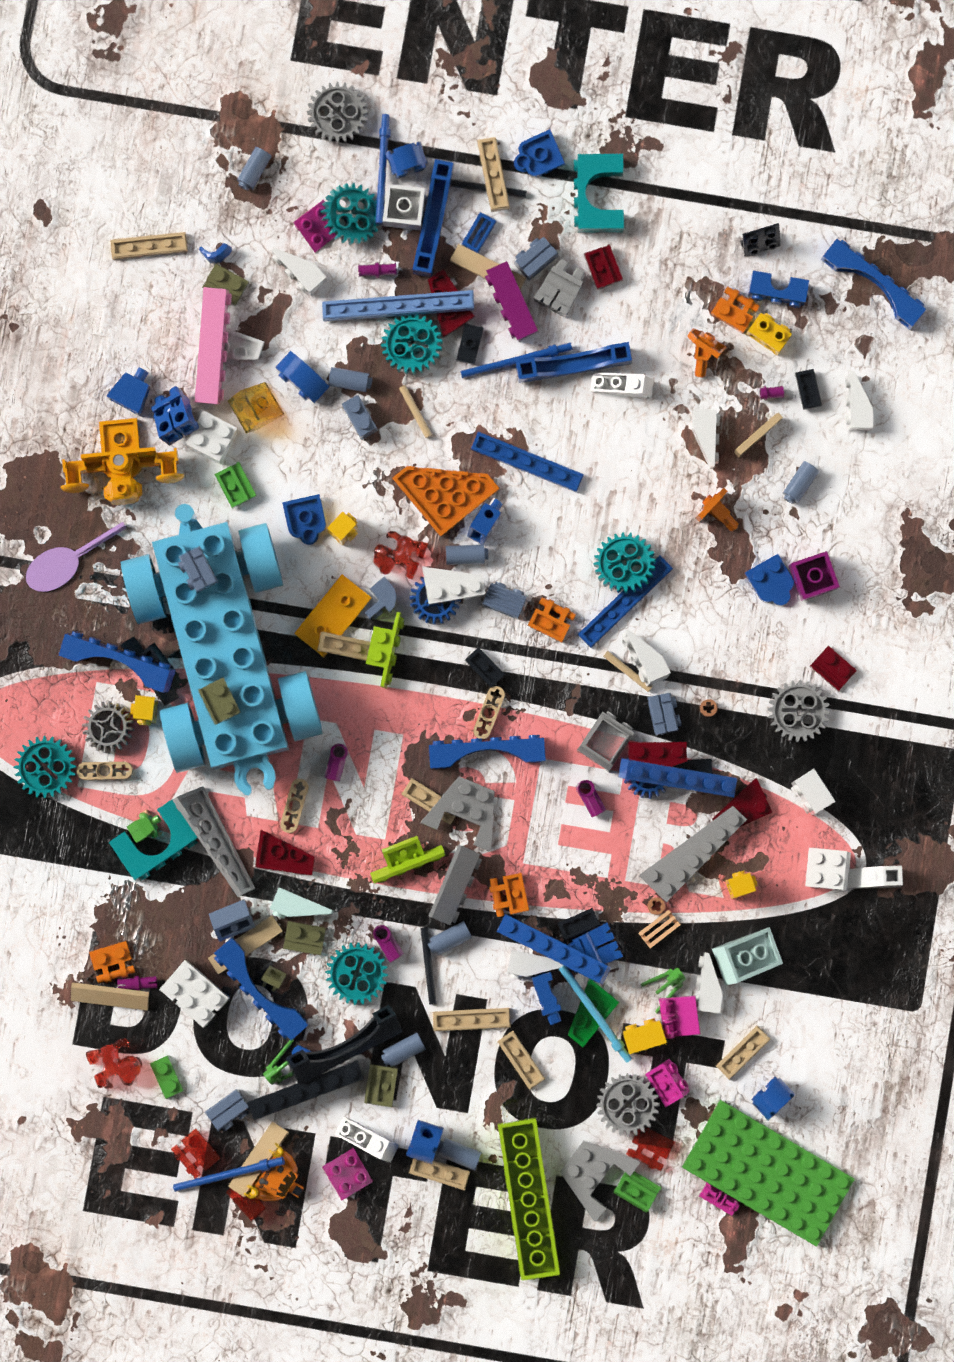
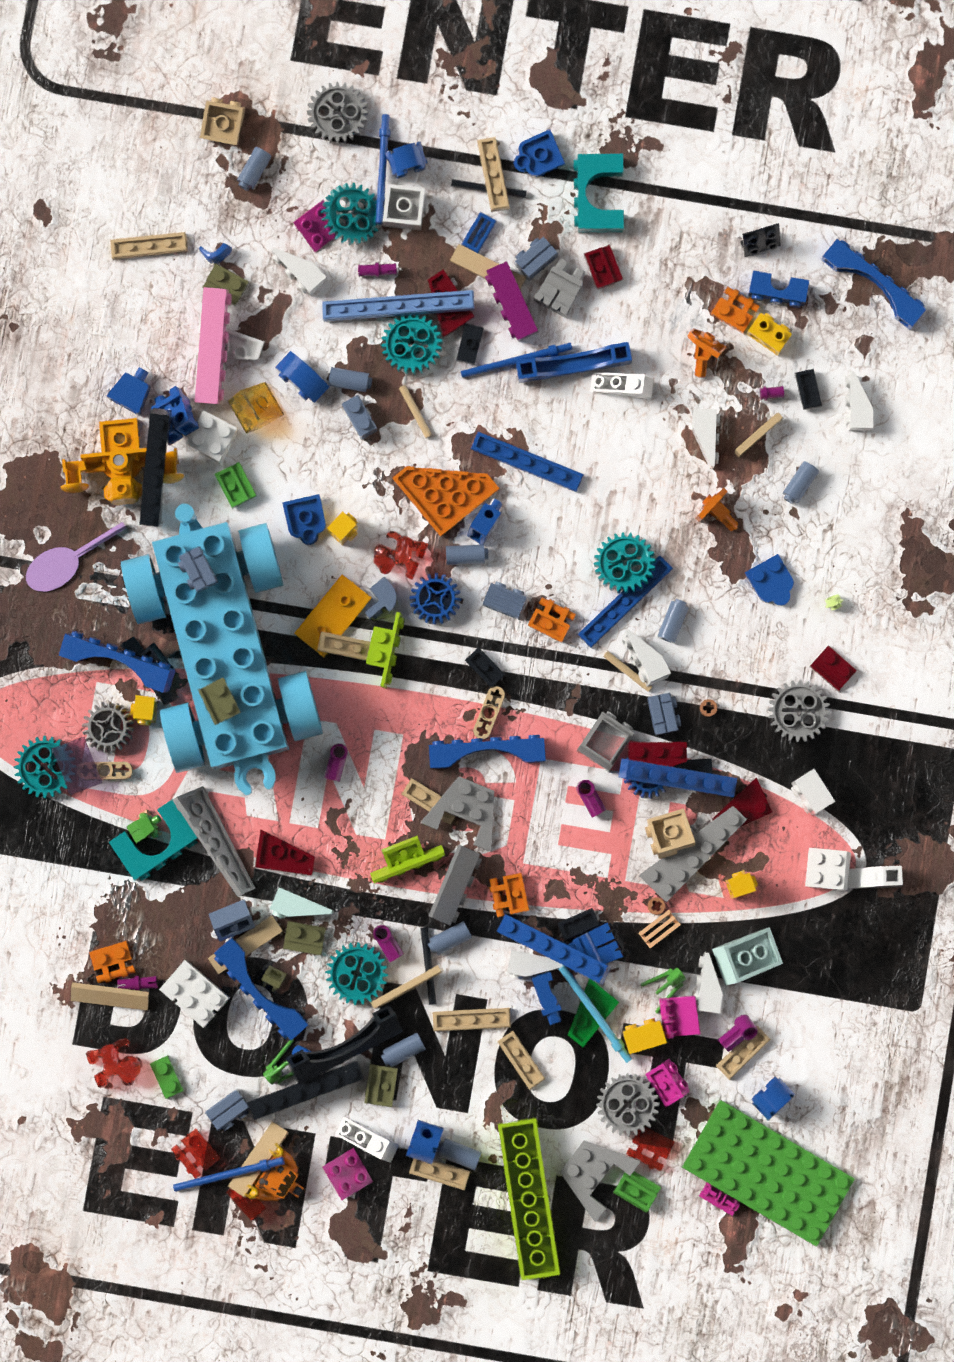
(77, 765): none -> clear purple piece
(154, 467): none -> black arch
(222, 121): none -> tan plate
(302, 793): tan beam -> none
(407, 986): none -> tan tile
(433, 218): blue arch -> none
(451, 585): white wing -> none
(669, 833): none -> tan plate
(673, 621): none -> sand blue brick
(743, 1030): none -> magenta piece
(814, 576): magenta brick -> none
(834, 602): none -> yellowish green plate

